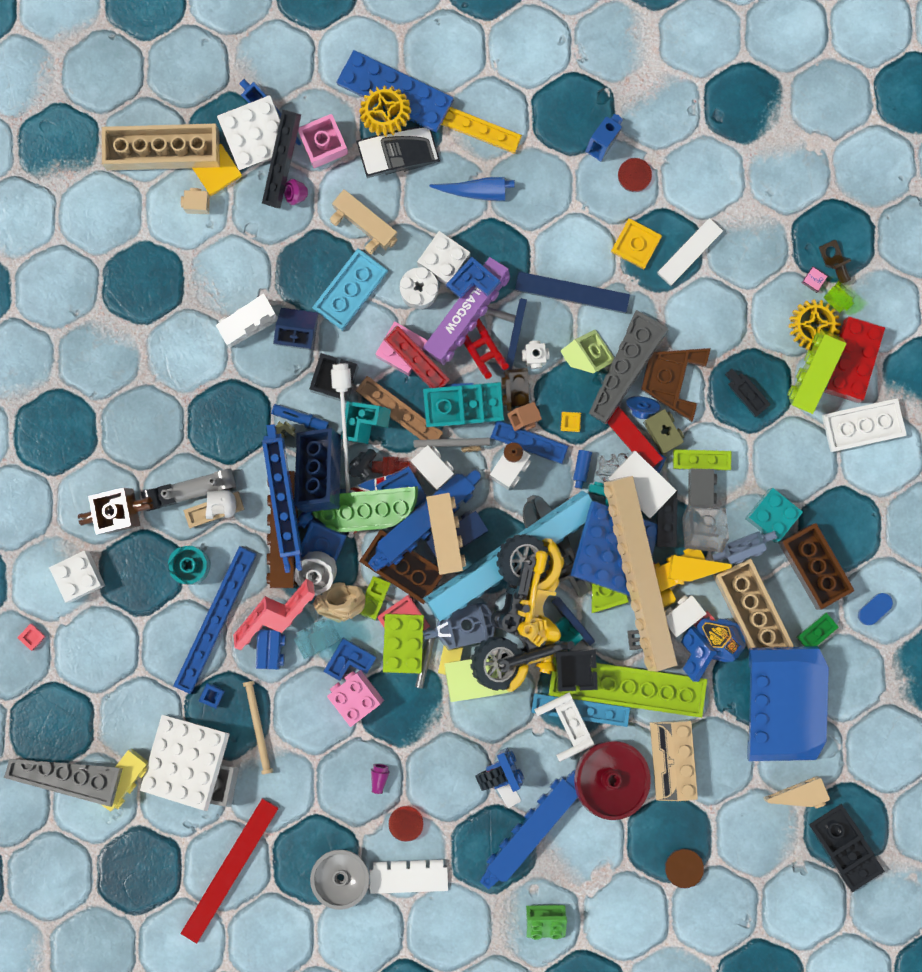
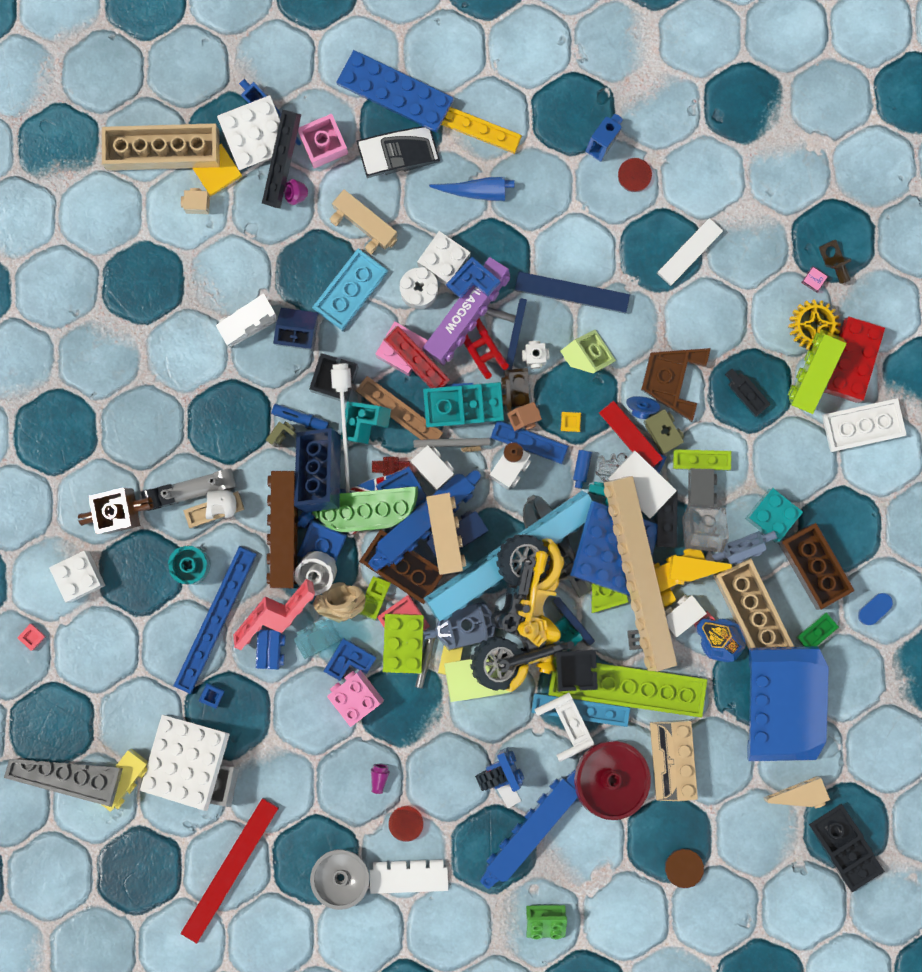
(258, 727): tan bar -> none
(282, 498): blue hinge -> none
(360, 464): black plate -> none
(397, 104): yellow gear -> none
(633, 354): dark grey wing -> none
(636, 243): yellow tile -> none
(700, 651): blue plate -> none
(840, 297): clear neon green brick -> none

